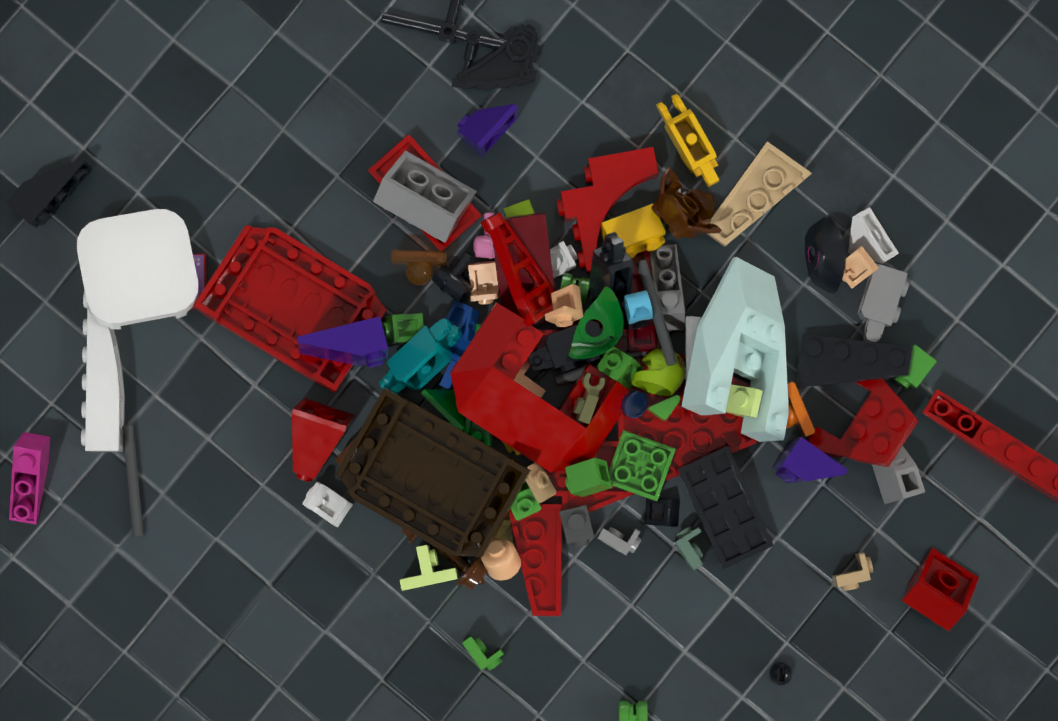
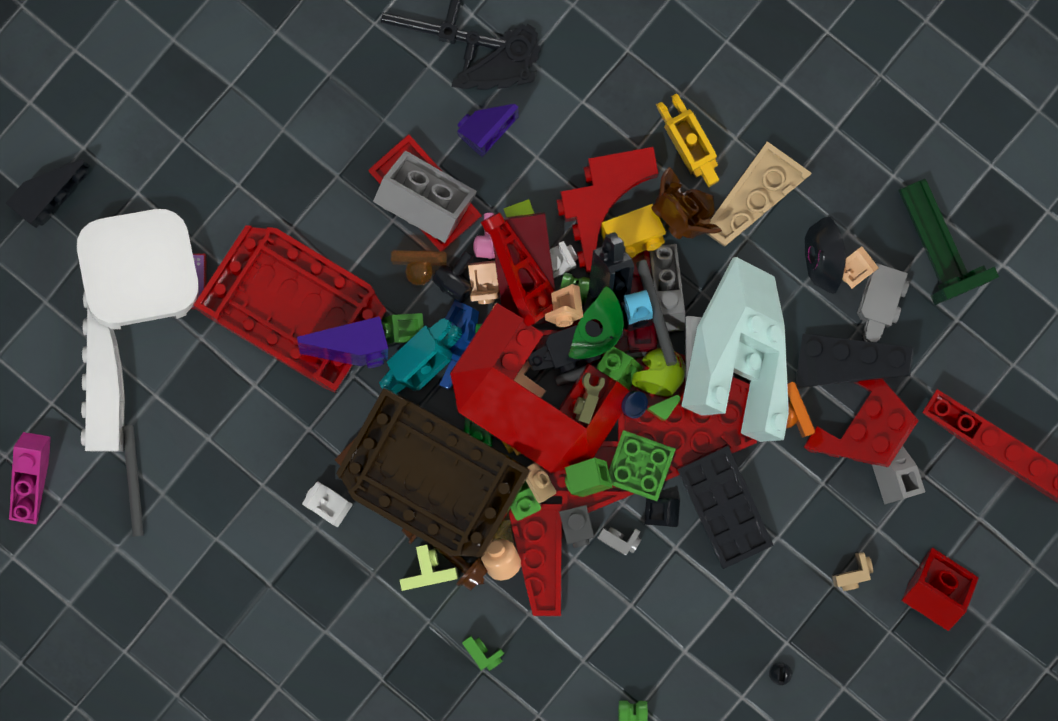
(316, 435): red slope -> none
(445, 403): green slope -> none
(690, 553): sand green bracket -> none
(744, 401): yellowish green bracket -> none
(805, 462): dark purple slope -> none
(869, 234): white slope -> none
(920, 367): bright green brick -> none
(940, 245): none -> dark green bracket

